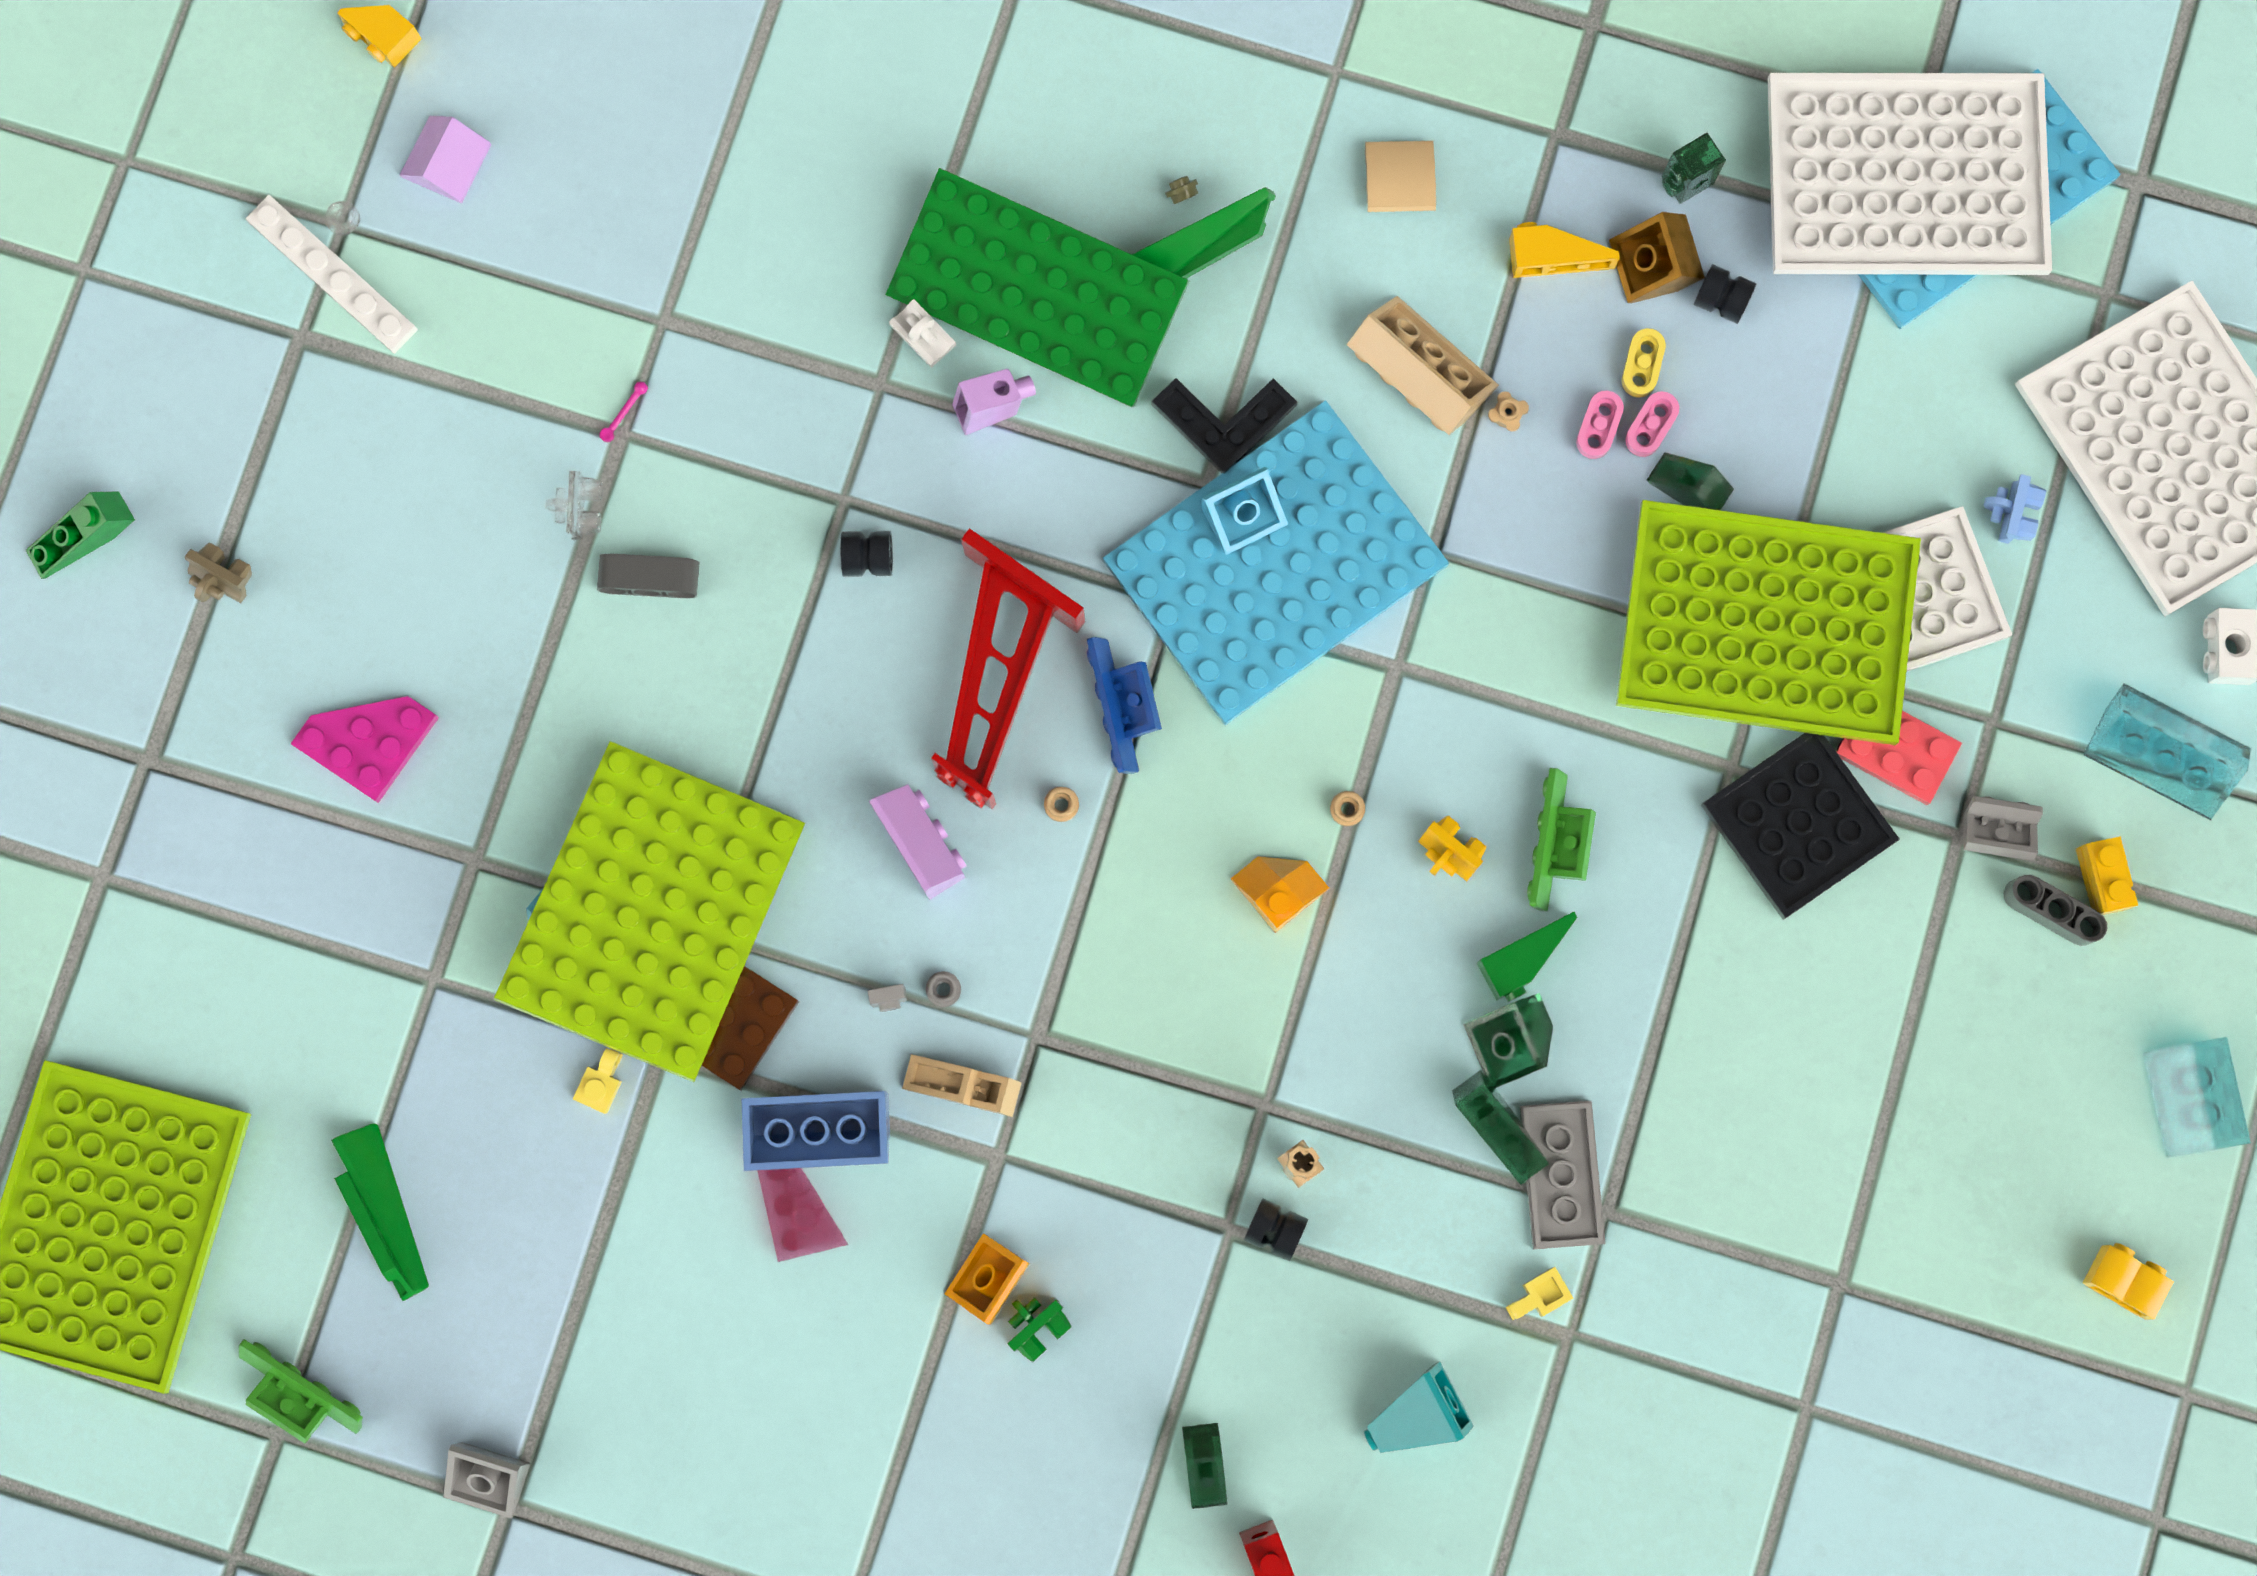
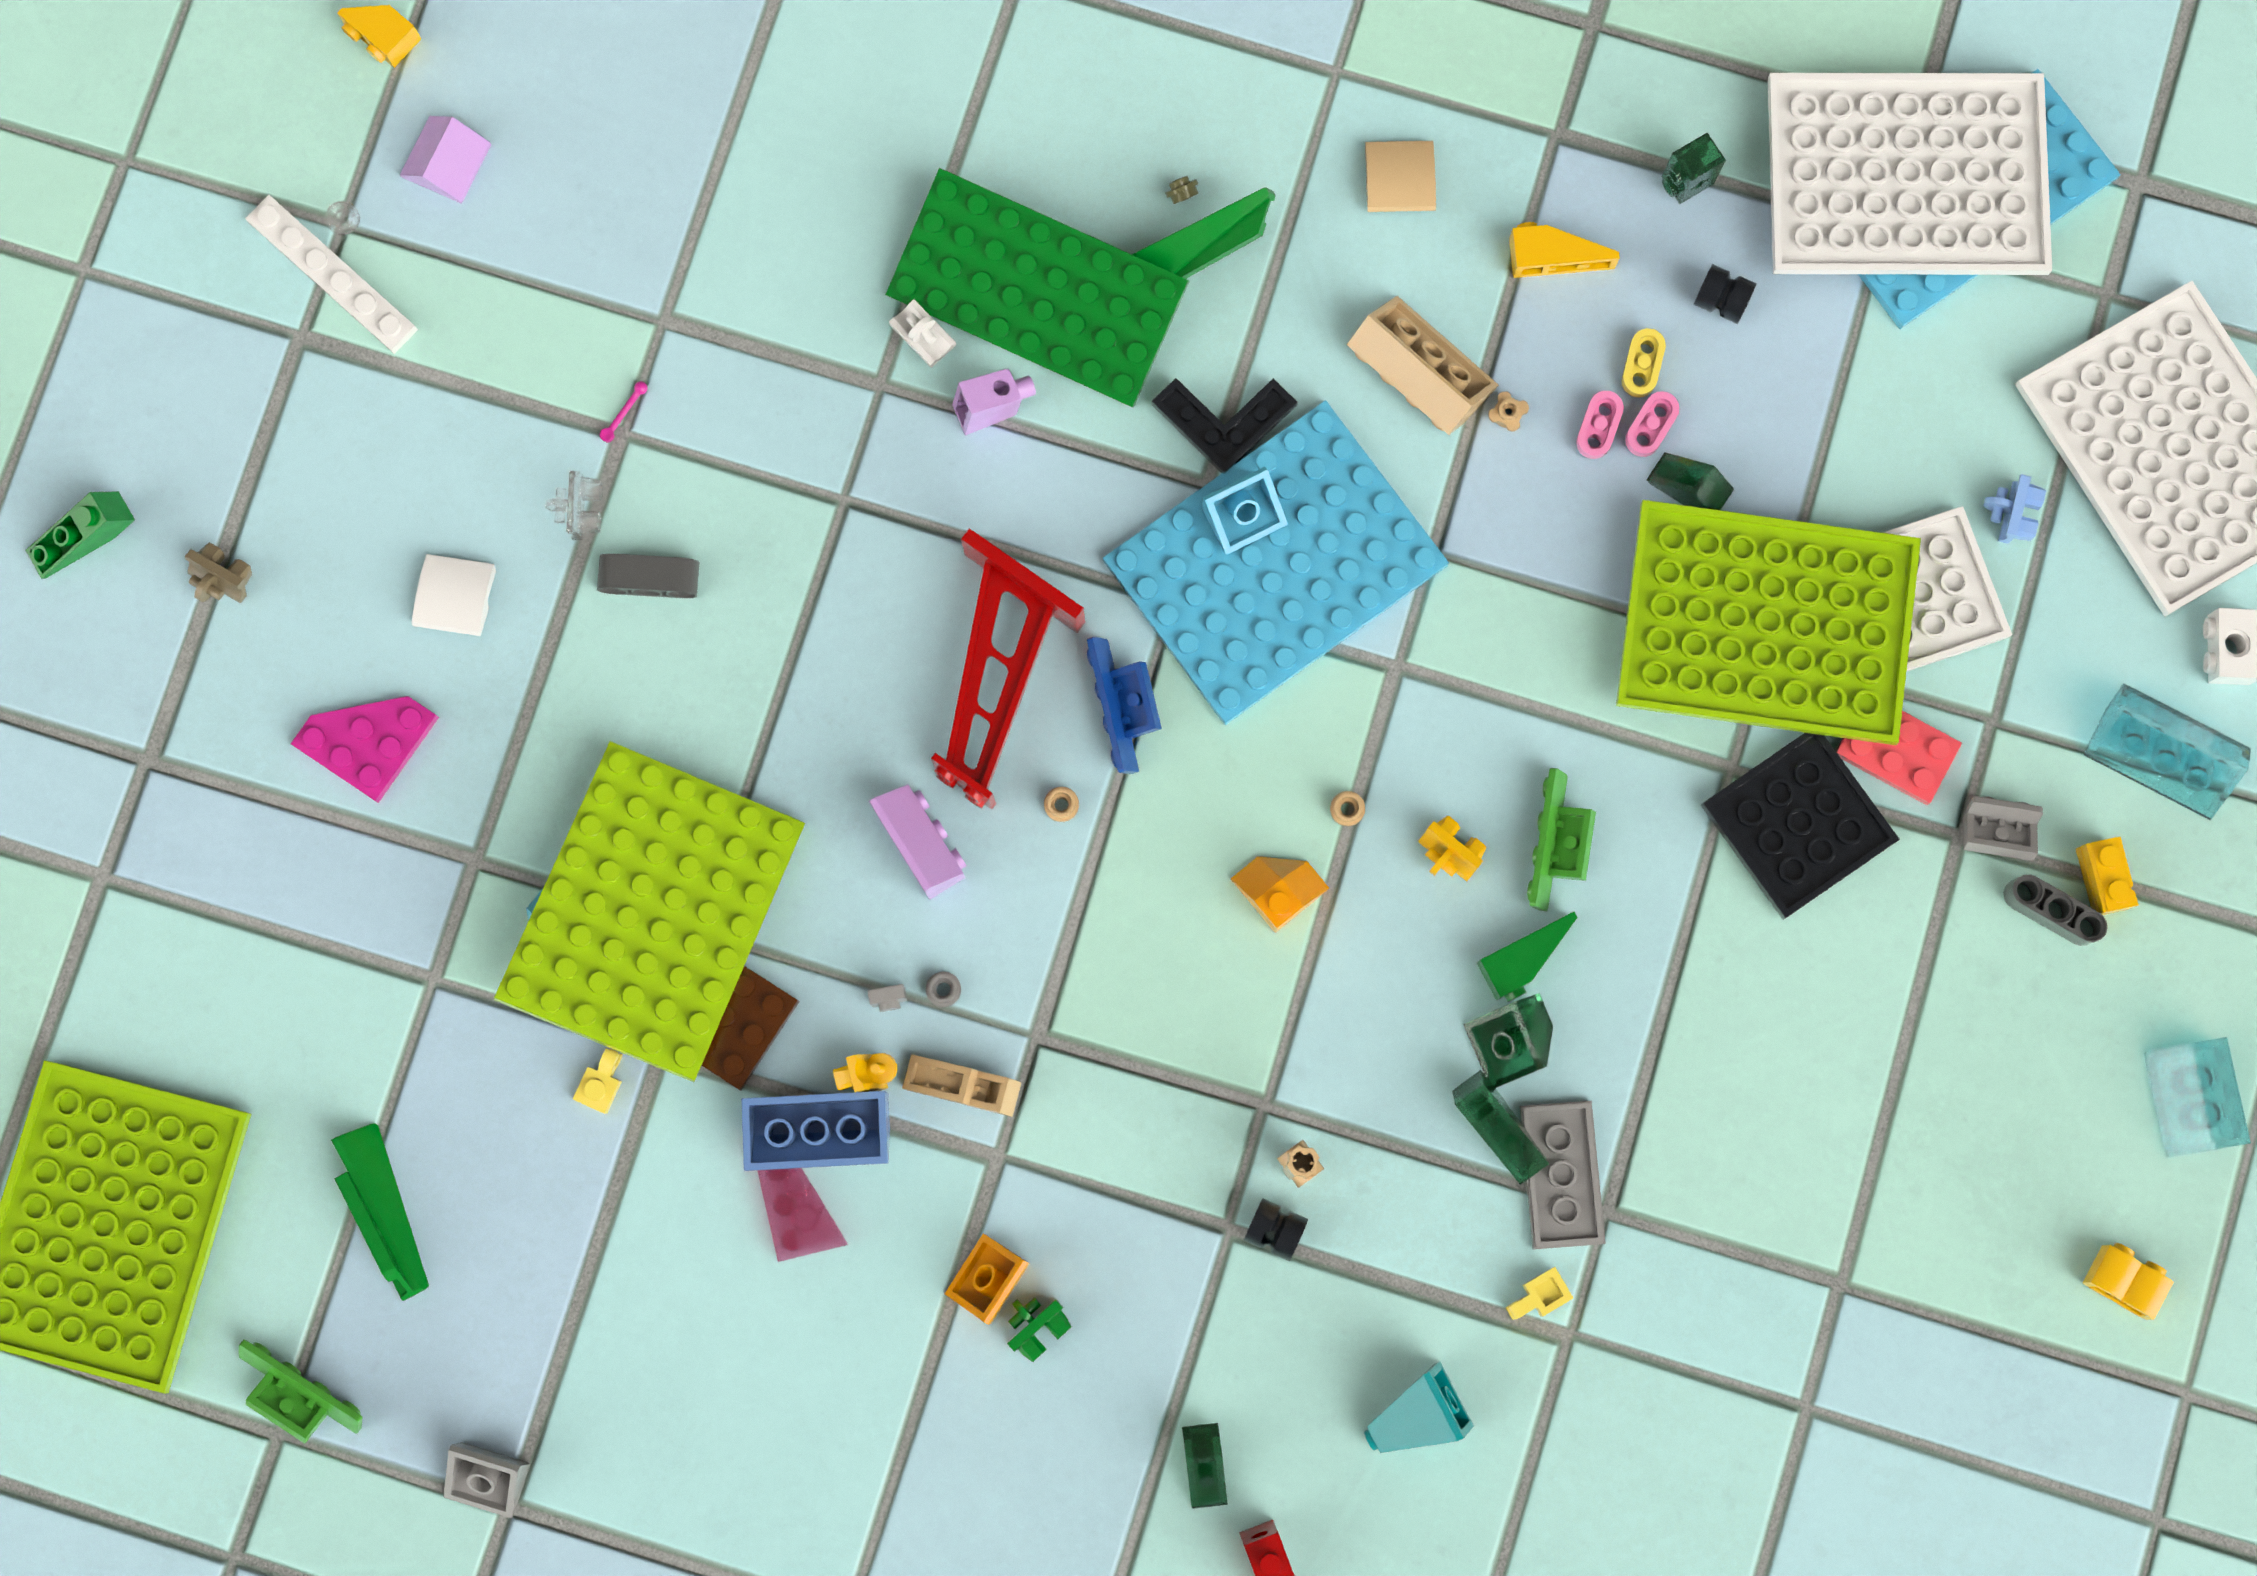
(453, 595): none -> white slope
(866, 553): black wheel -> none
(866, 1072): none -> yellow hips
(1657, 257): pearl gold slope -> none

